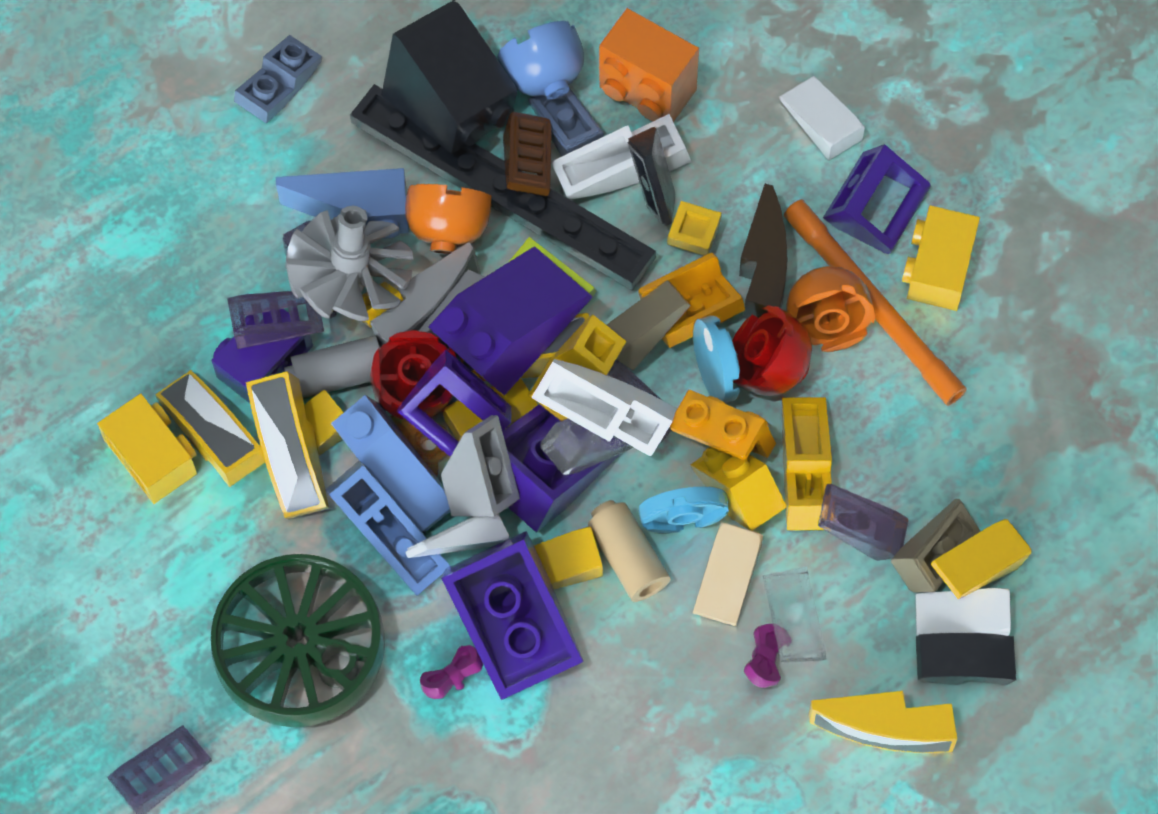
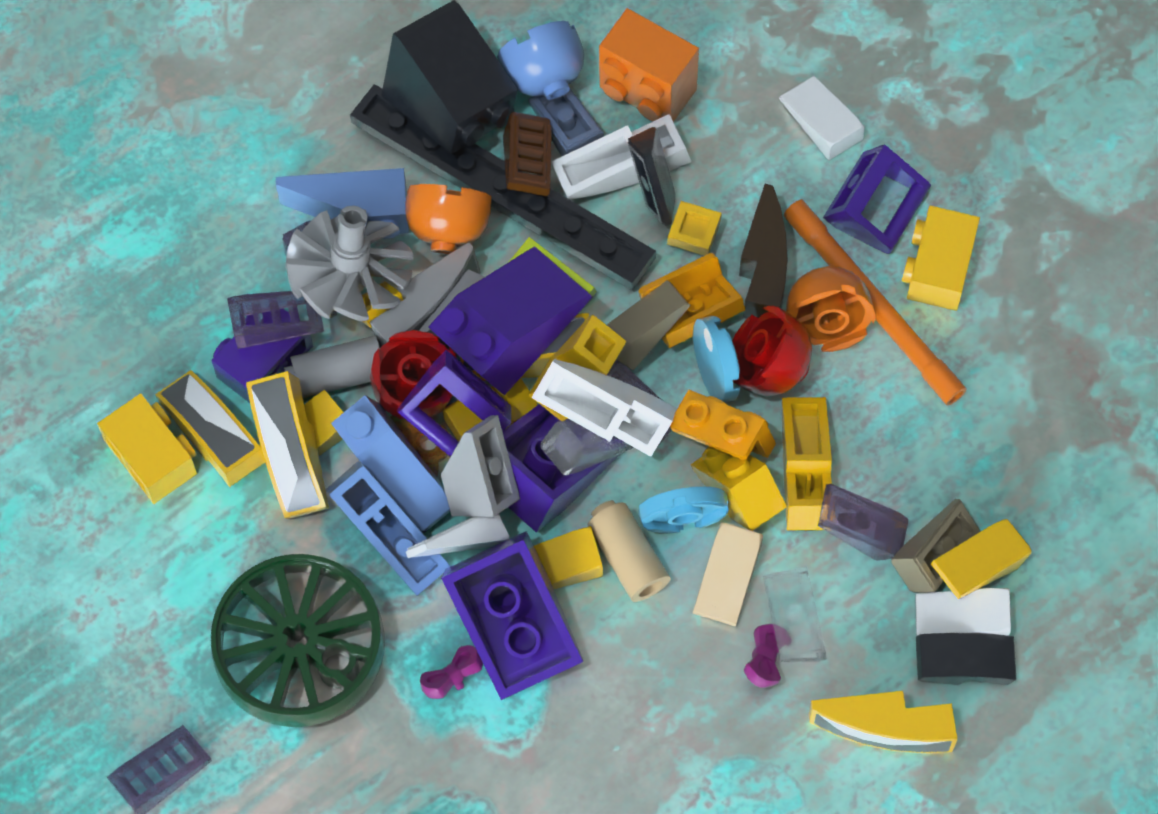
(280, 78): sand blue slope -> none

